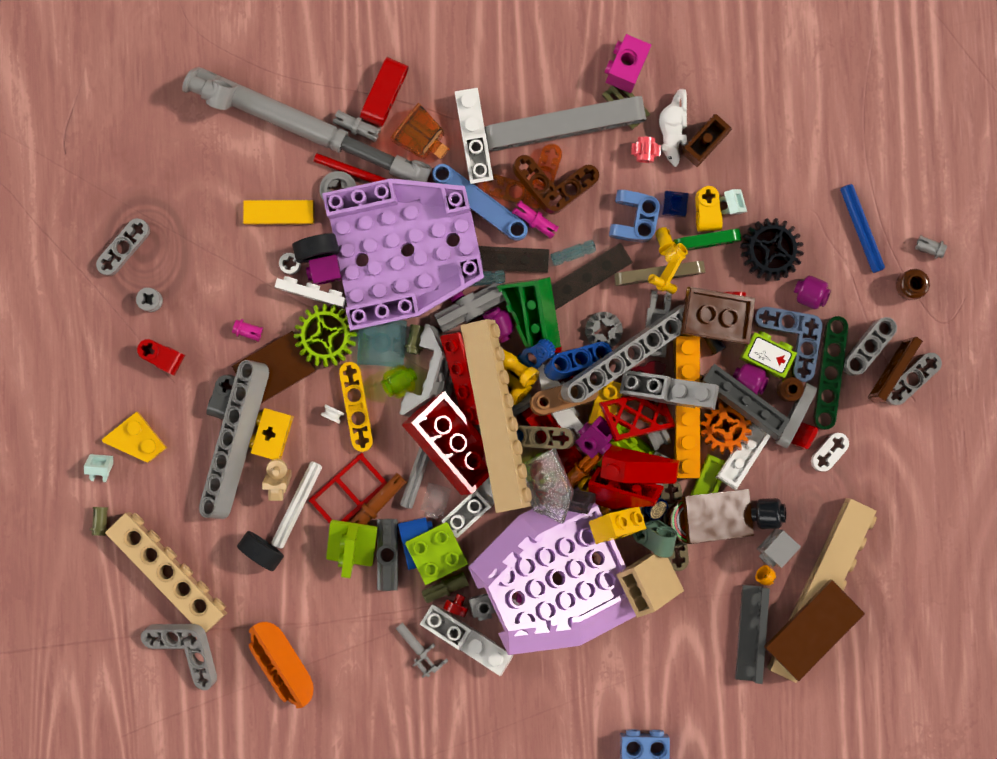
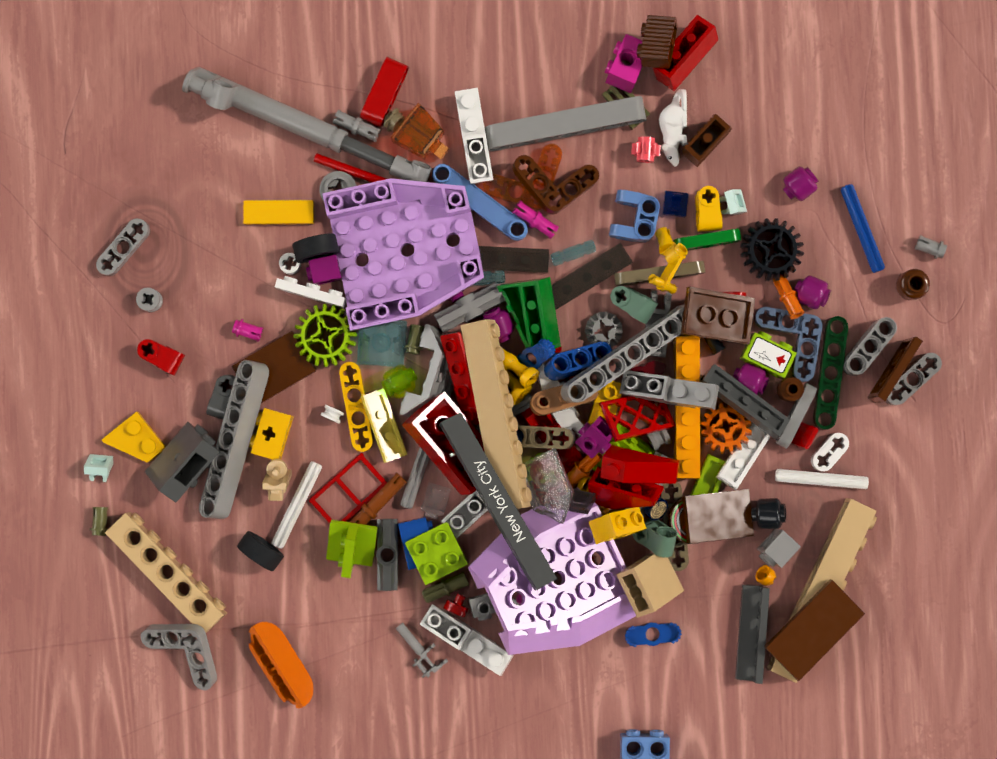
(182, 461): none -> dark grey piece
(384, 425): none -> light yellow tile
(393, 120): none -> dark tan plate
(498, 501): none -> dark grey tile
(636, 304): none -> sand green piece
(658, 41): none -> reddish brown brick
(667, 633): none -> blue piece
(688, 51): none -> red brick
(788, 297): none -> orange axle
(800, 183): none -> magenta head
(824, 479): none -> white axle

